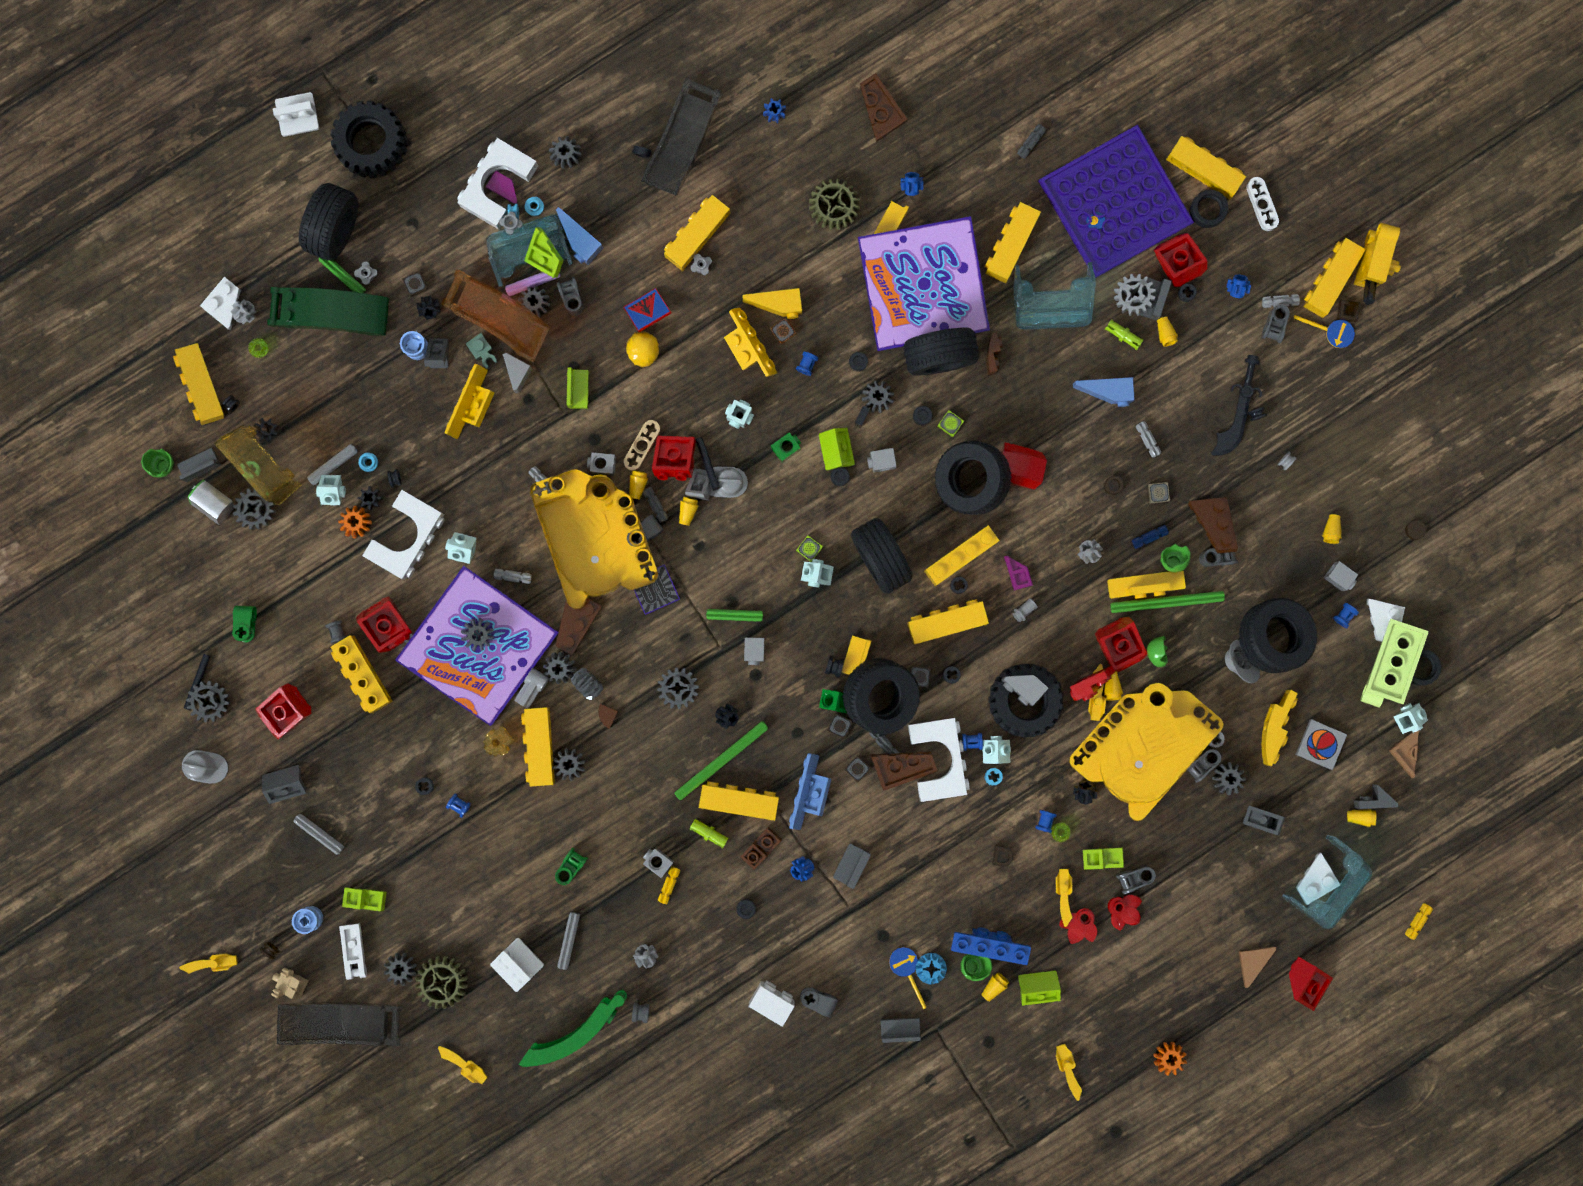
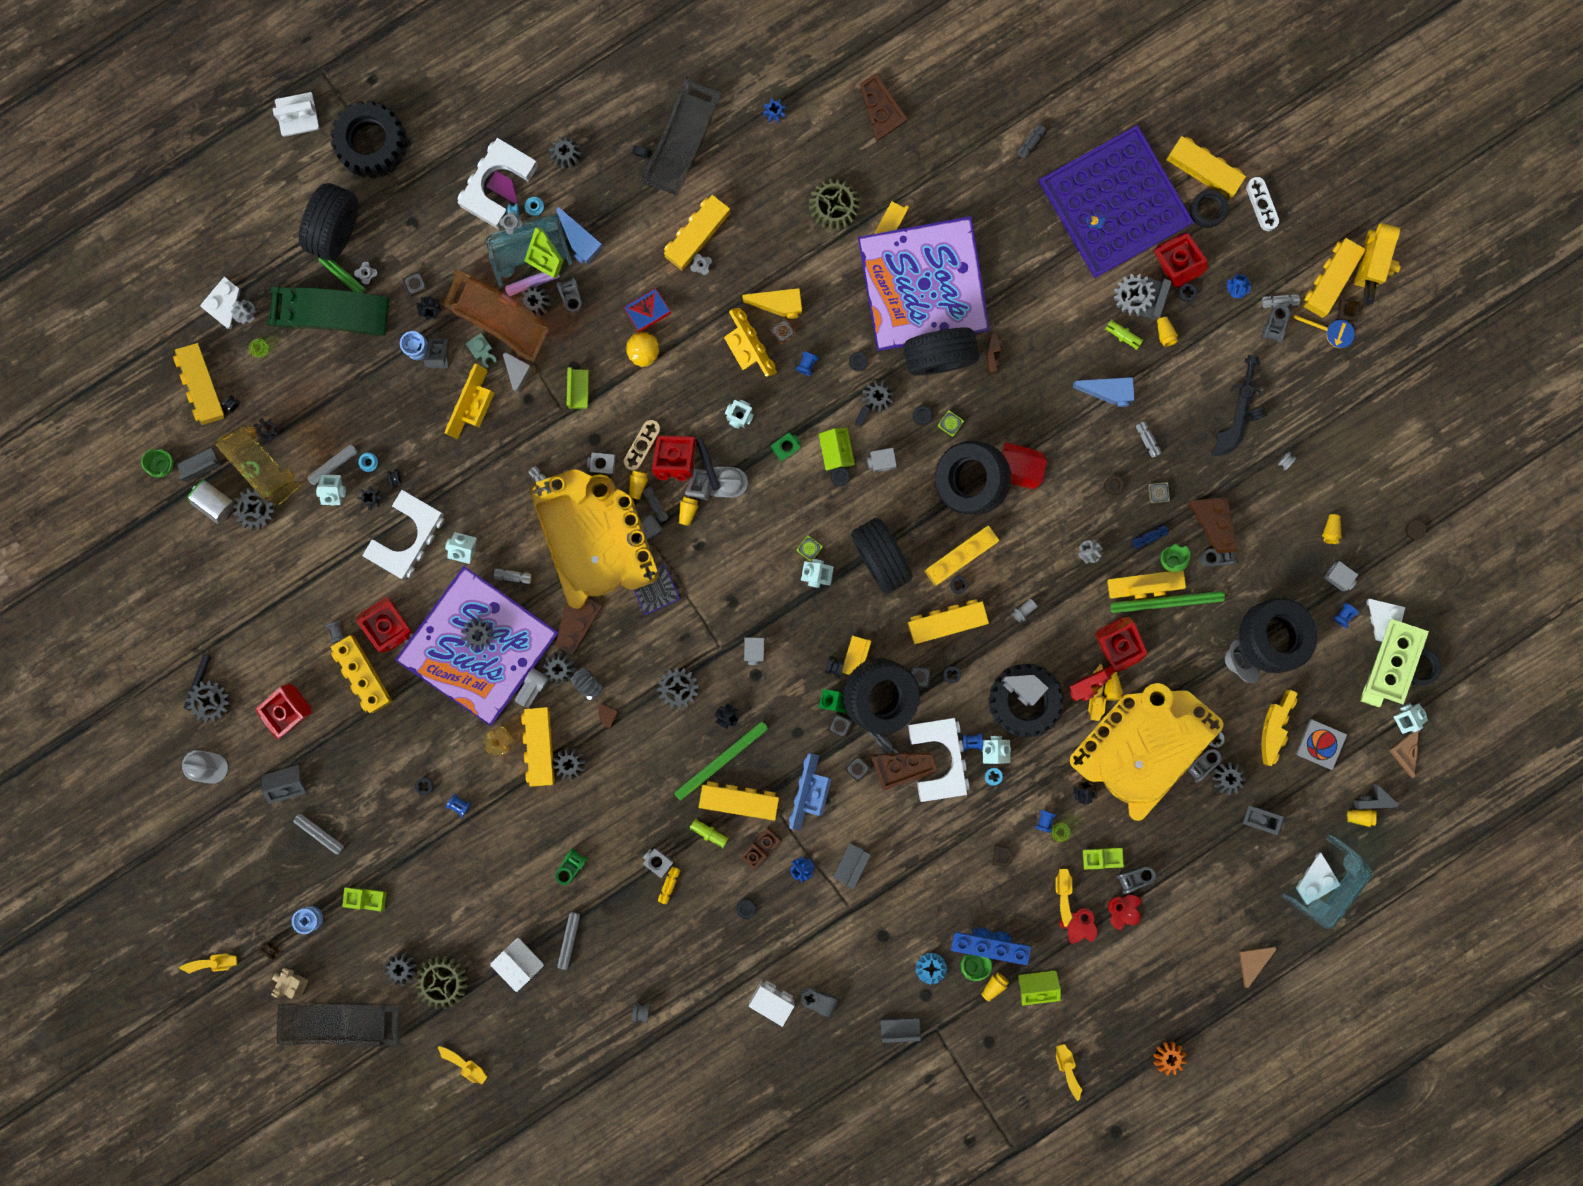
(244, 620): green piece -> none
(352, 529): orange gear -> none
(353, 950): white plate -> none
(555, 1050): green windscreen -> none
(645, 956): light grey gear -> none
(737, 615): bright green axle -> none
(903, 963): blue piece -> none
(912, 183): blue gear -> none
(1012, 243): yellow brick -> none
(1018, 574): magenta tile -> none
(1054, 308): clear light blue windscreen -> none
(1157, 651): bright green hair -> none
(1308, 983): red slope -> none
(1419, 921): yellow axle -> none

